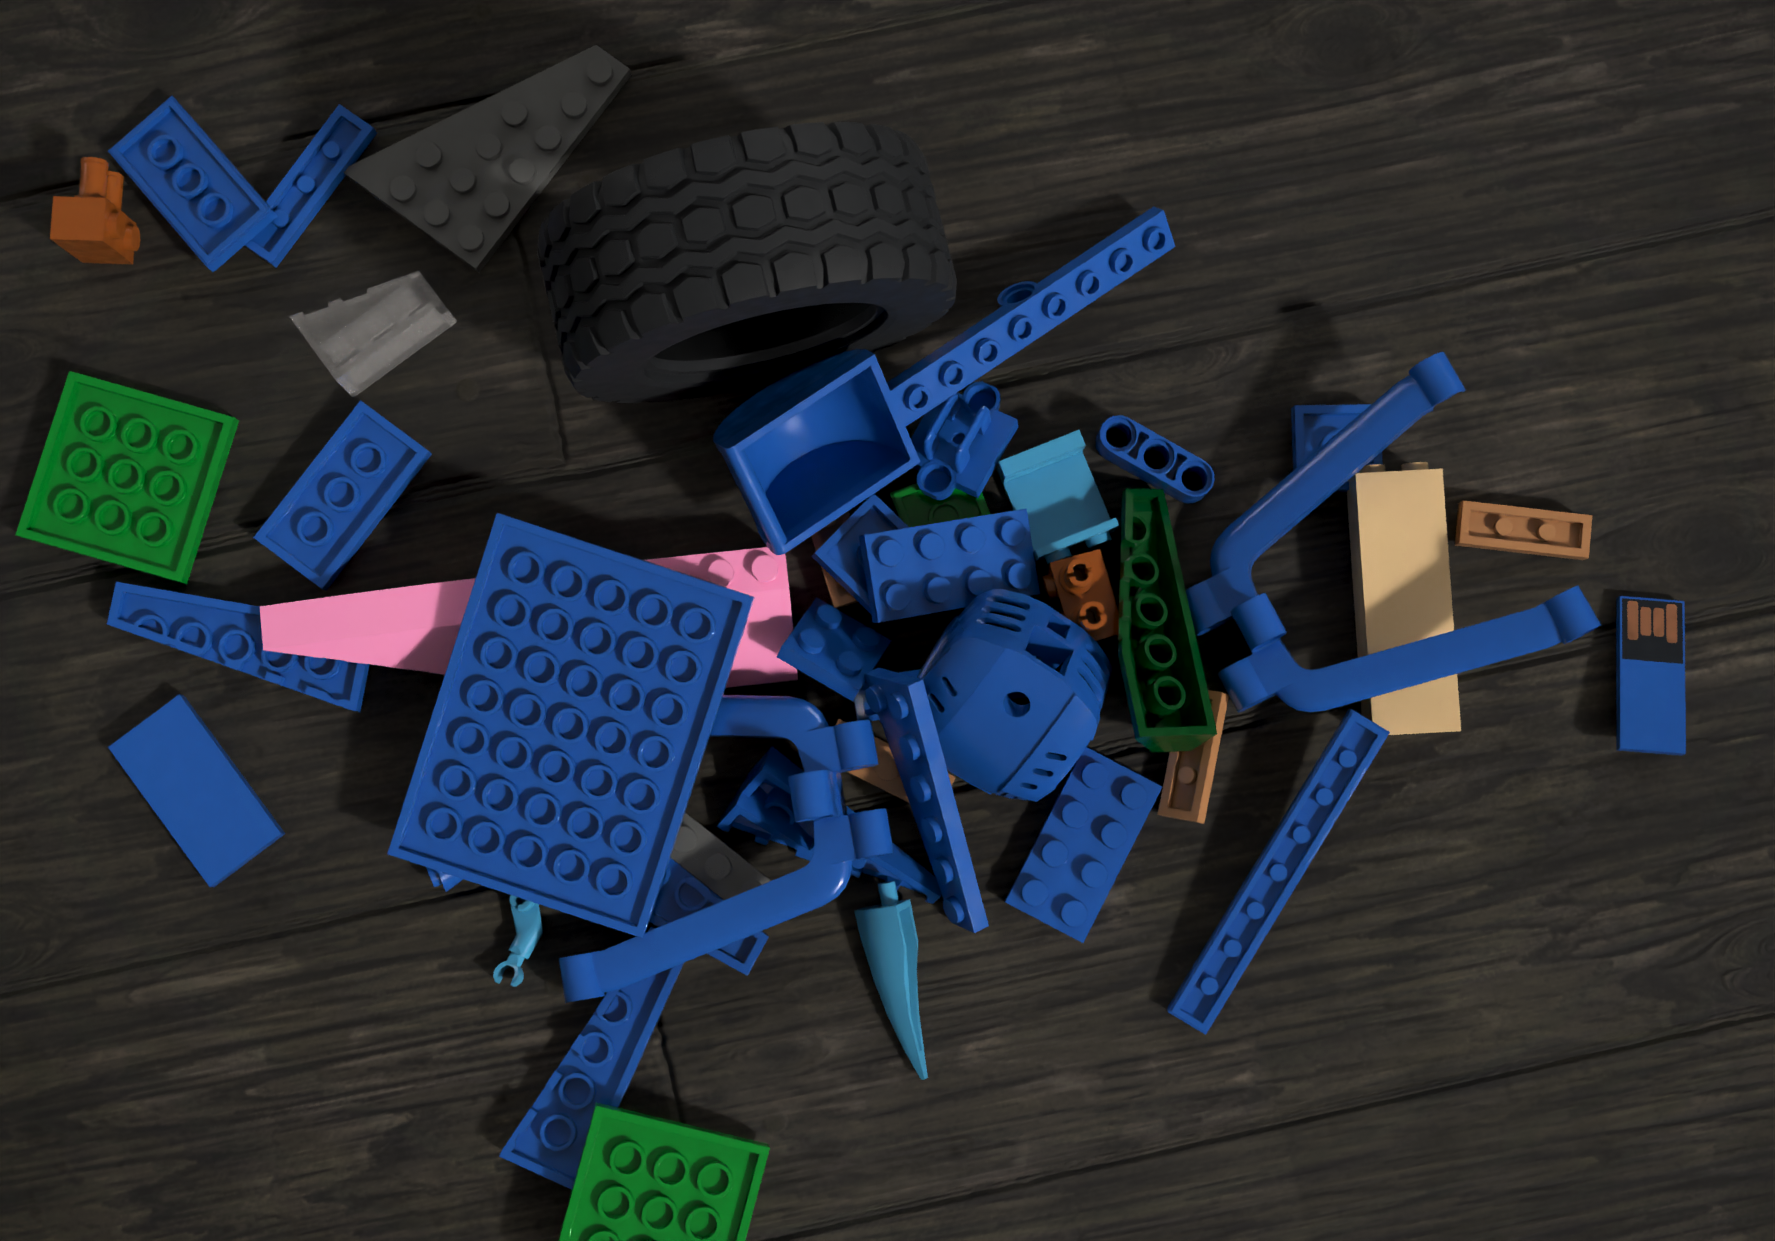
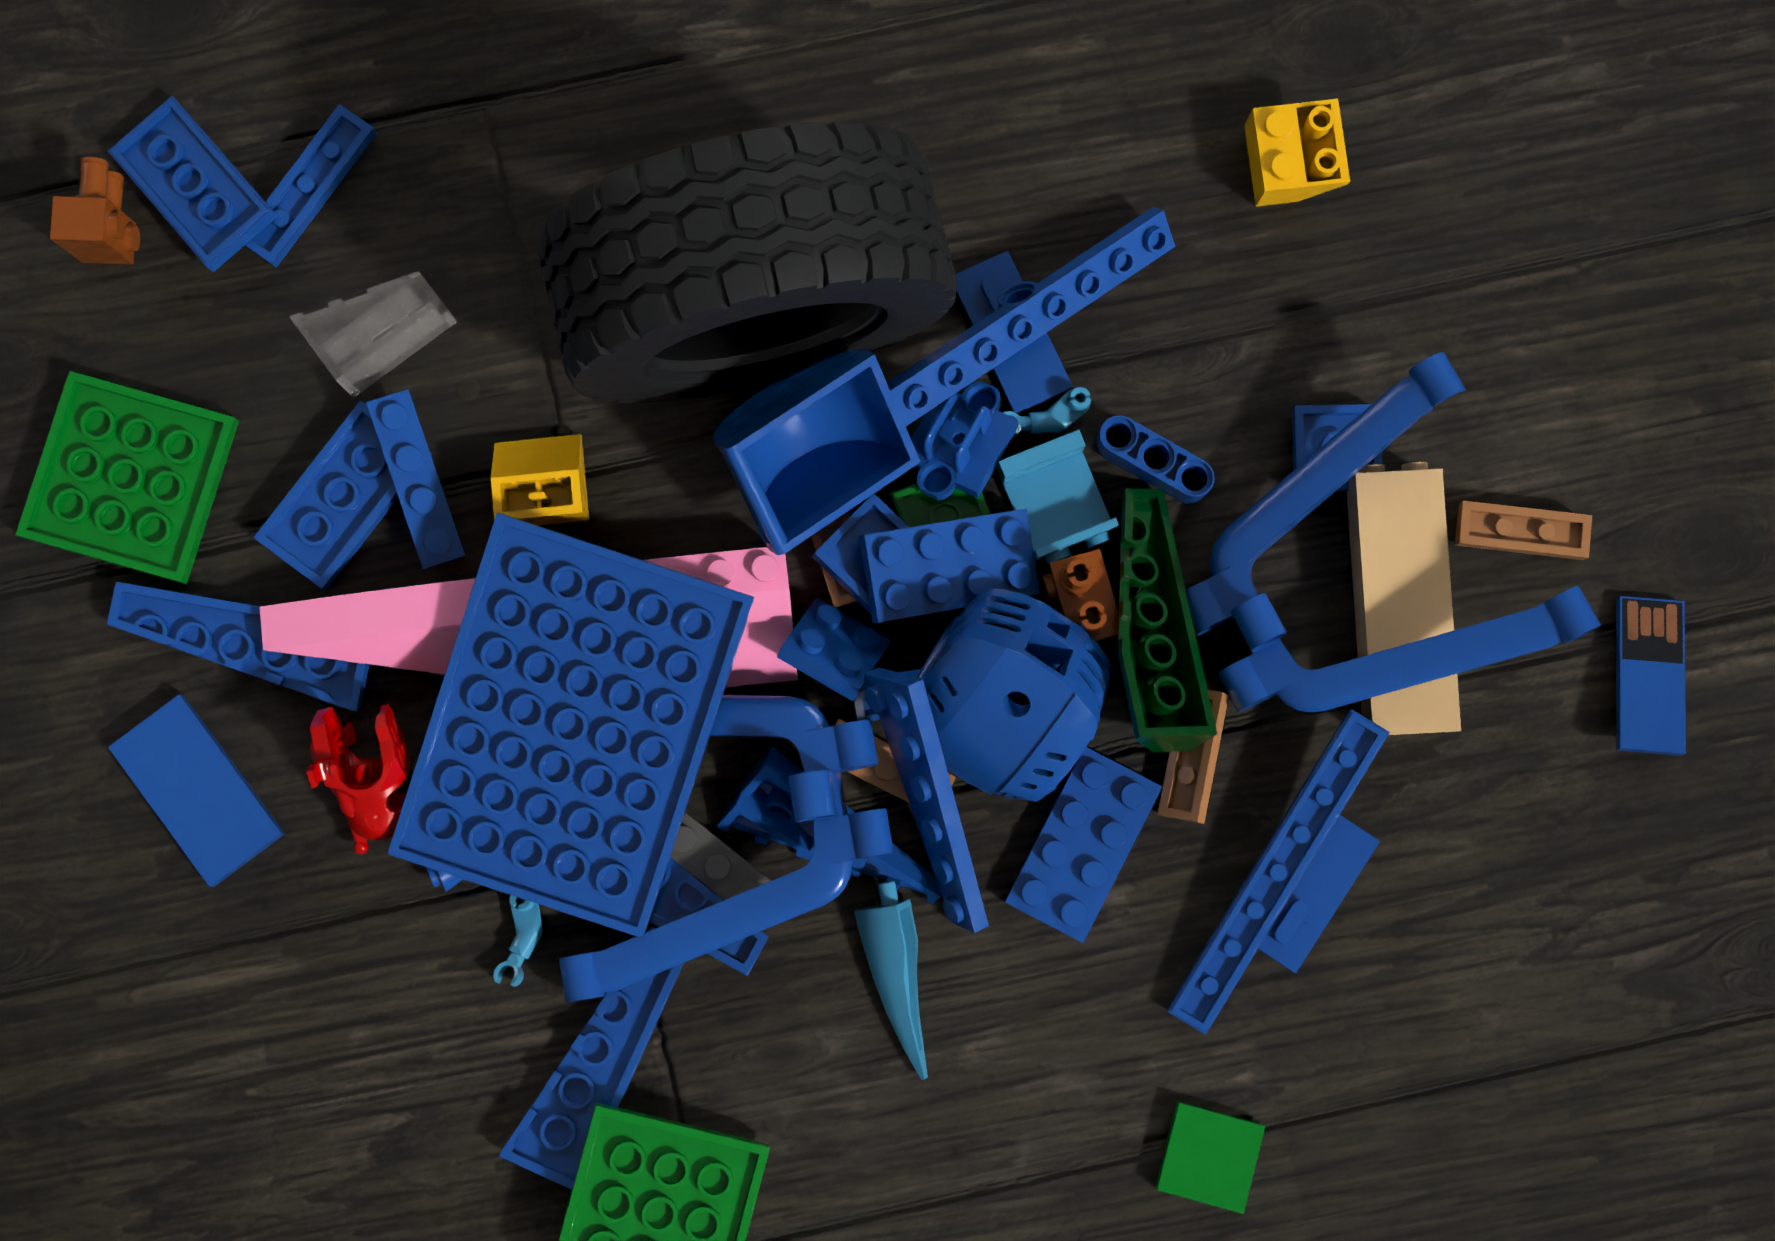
(362, 786): none -> red helmet
(415, 478): none -> blue plate
(489, 163): dark grey wing -> none
(540, 480): none -> yellow slope
(1034, 371): none -> blue piece
(1058, 416): none -> dark azure arm
(1210, 1157): none -> green tile
(1296, 151): none -> yellow slope
(1318, 894): none -> blue piece

